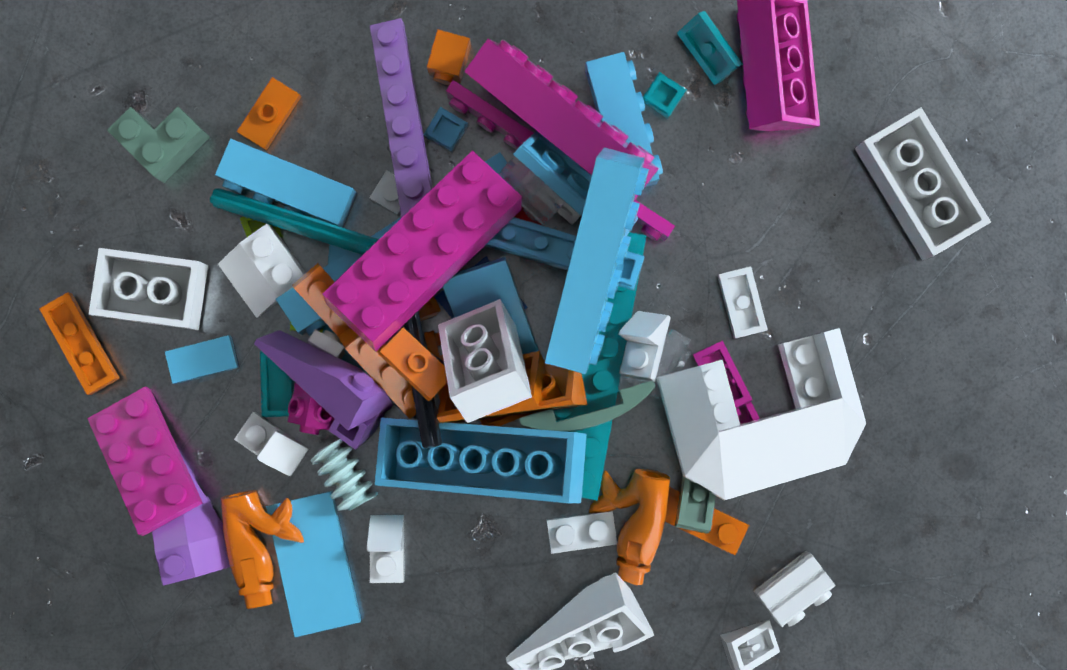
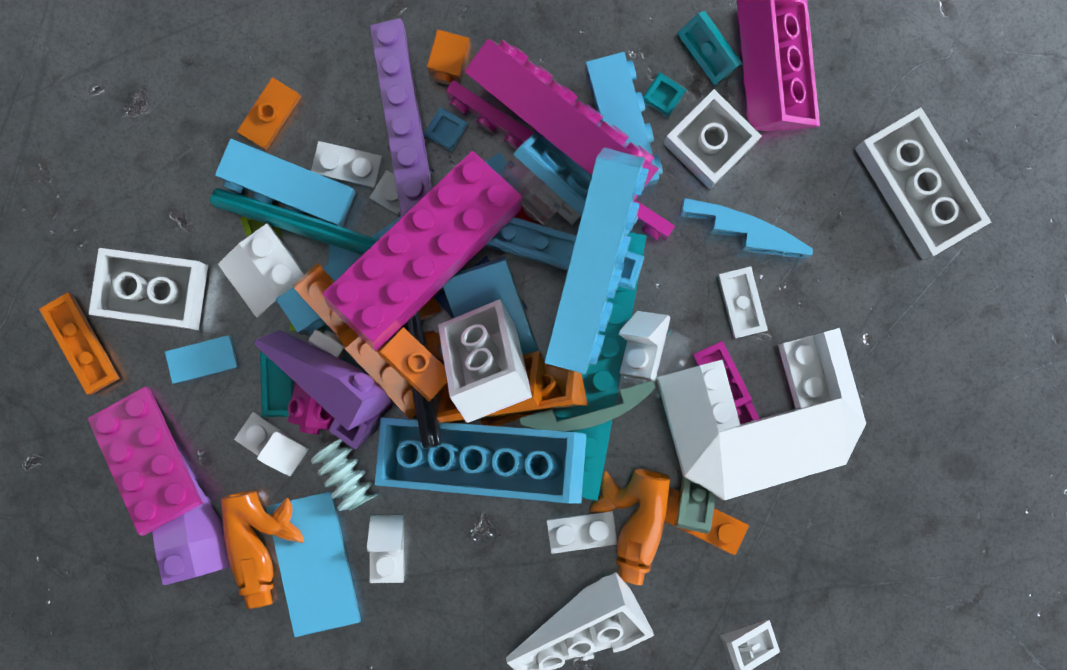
(160, 148): sand green brick -> none
(347, 165): none -> white plate
(711, 139): none -> white brick
(755, 233): none -> medium azure slope
(795, 589): white brick -> none

